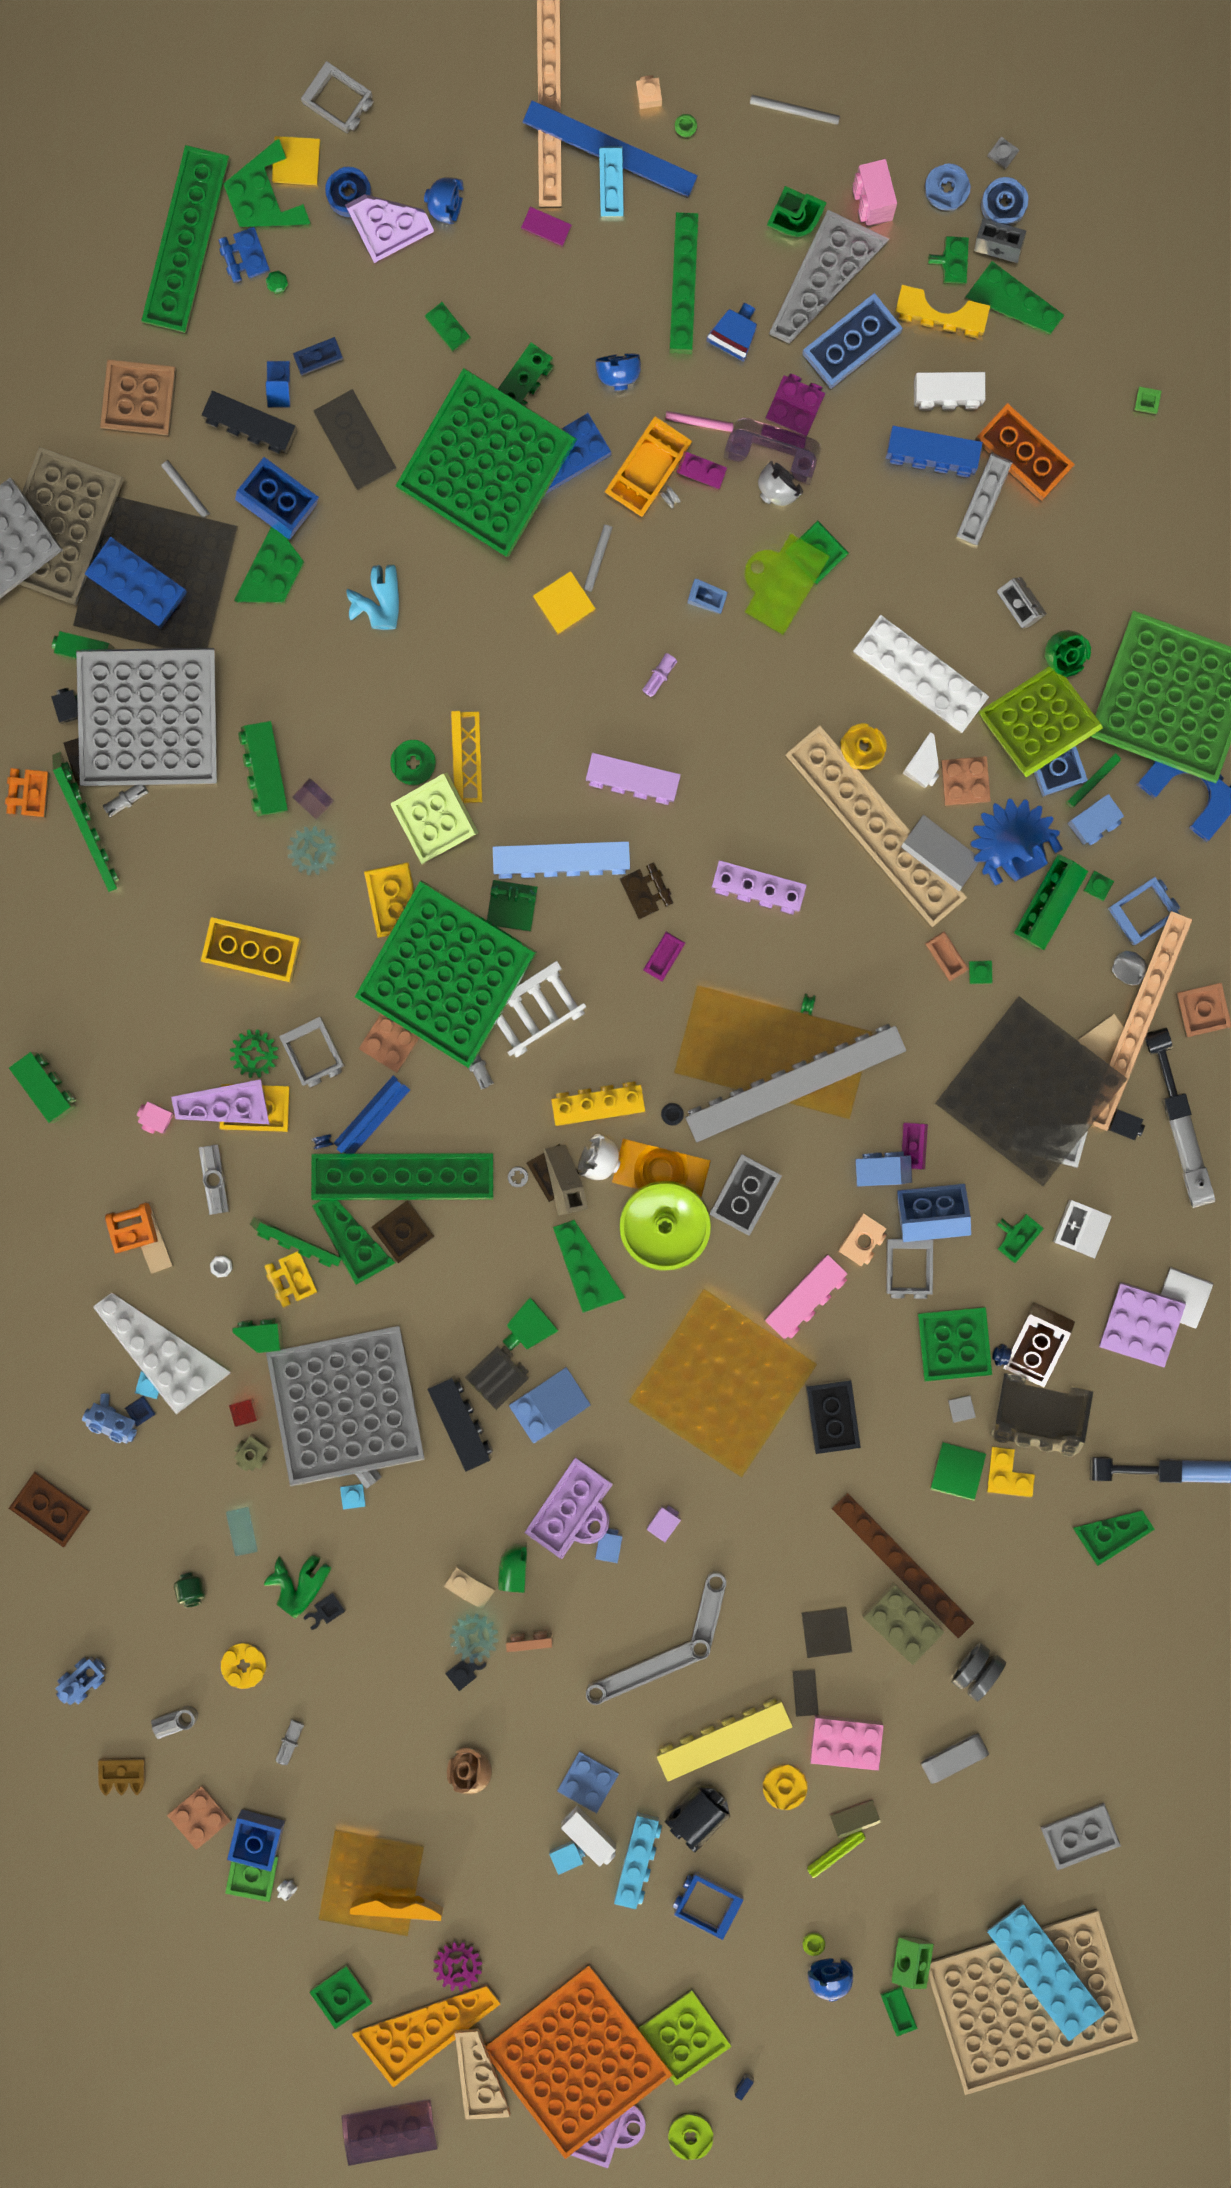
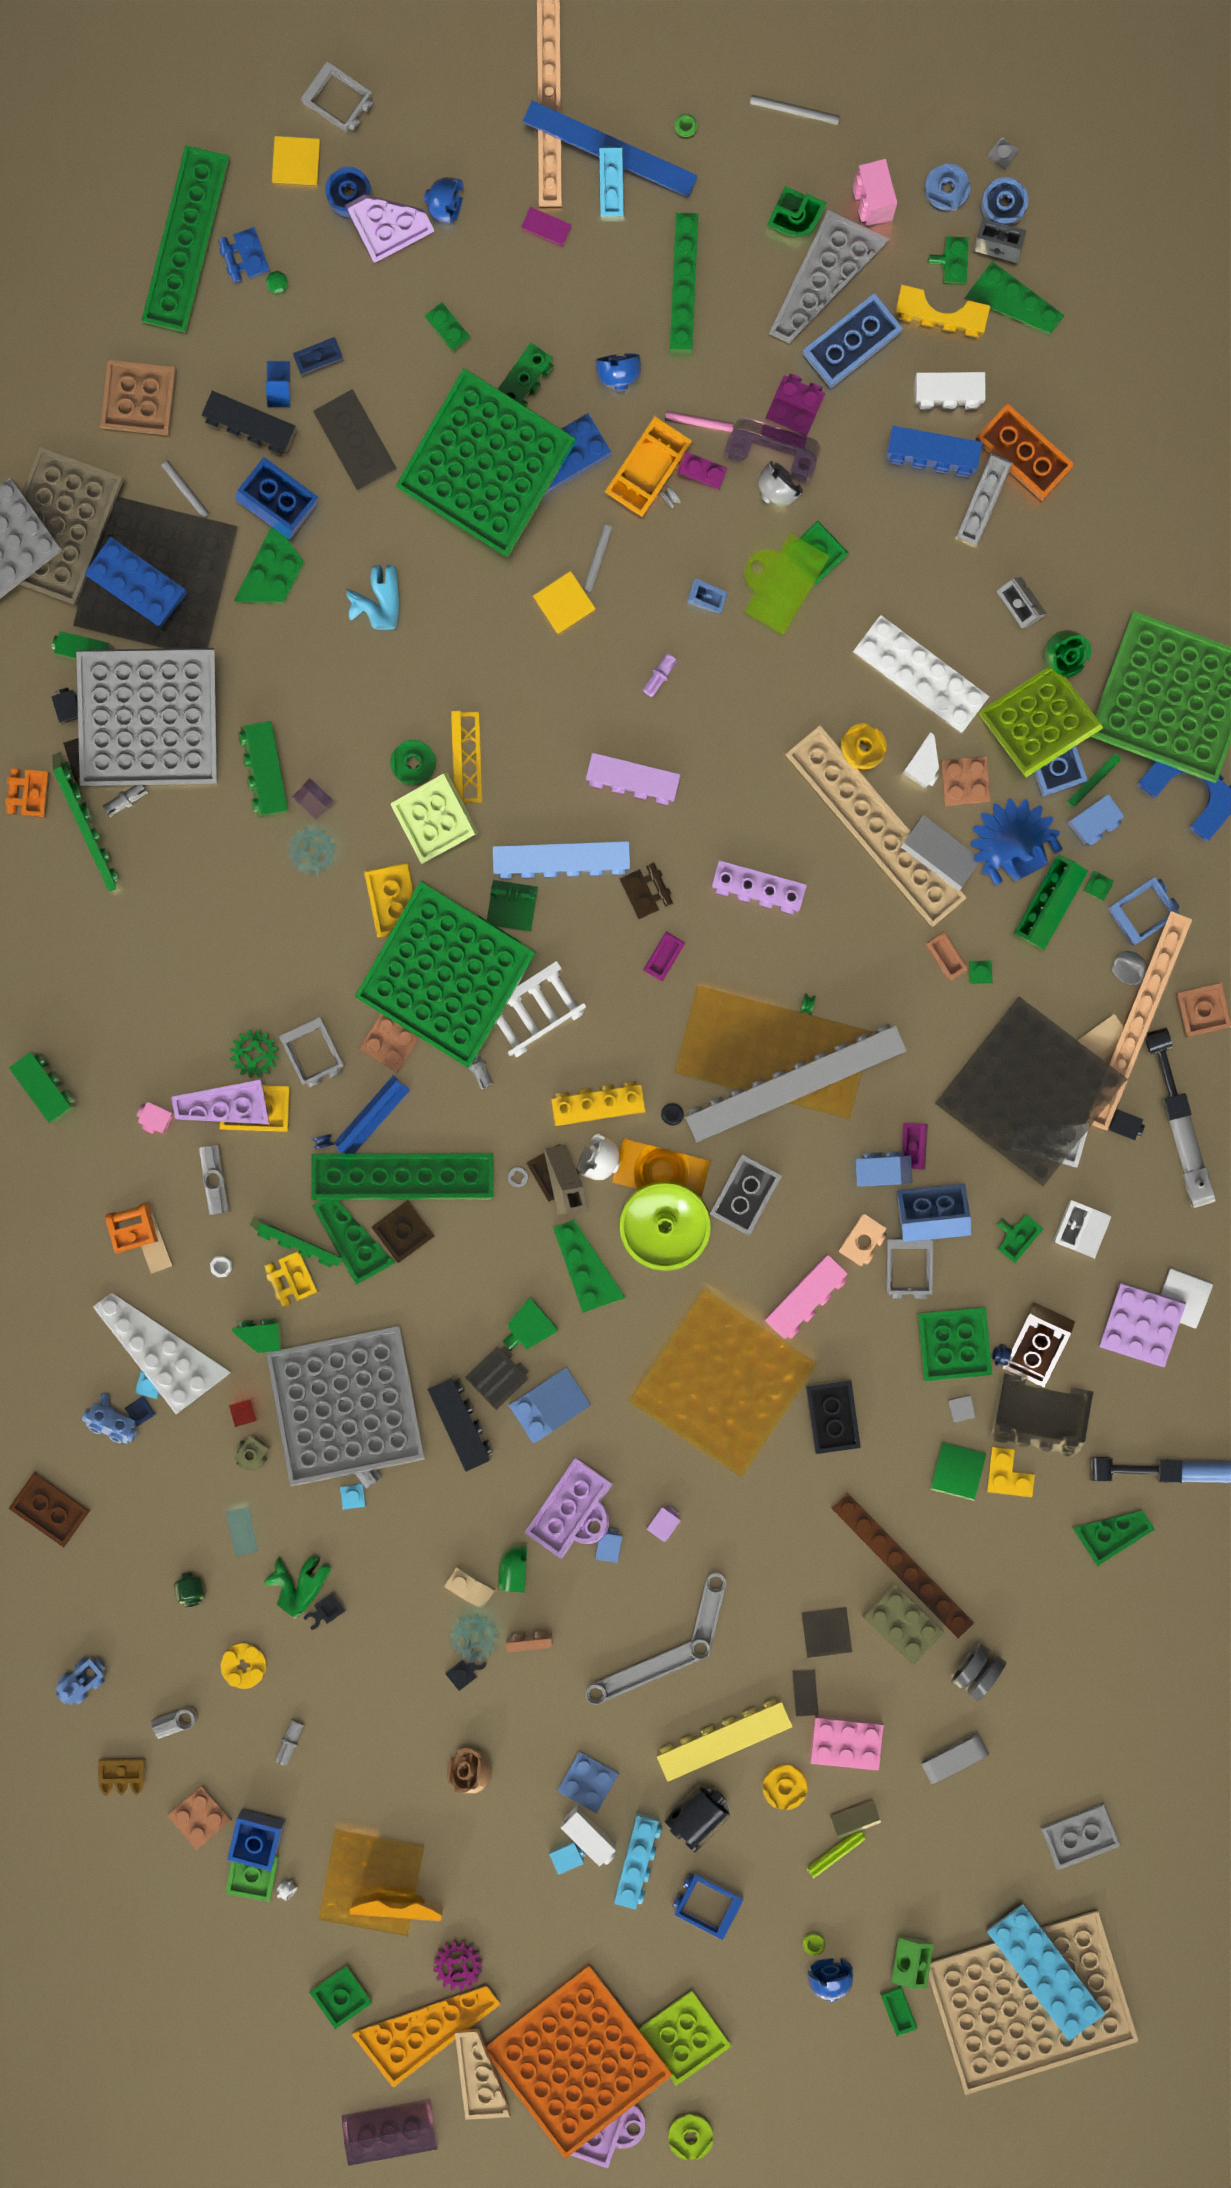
(251, 949): yellow brick -> none
(254, 197): green wing -> none
(648, 92): light nougat brick -> none
(734, 332): blue torso -> none
(743, 2086): dark blue tile -> none
(1147, 400): bright green plate -> none

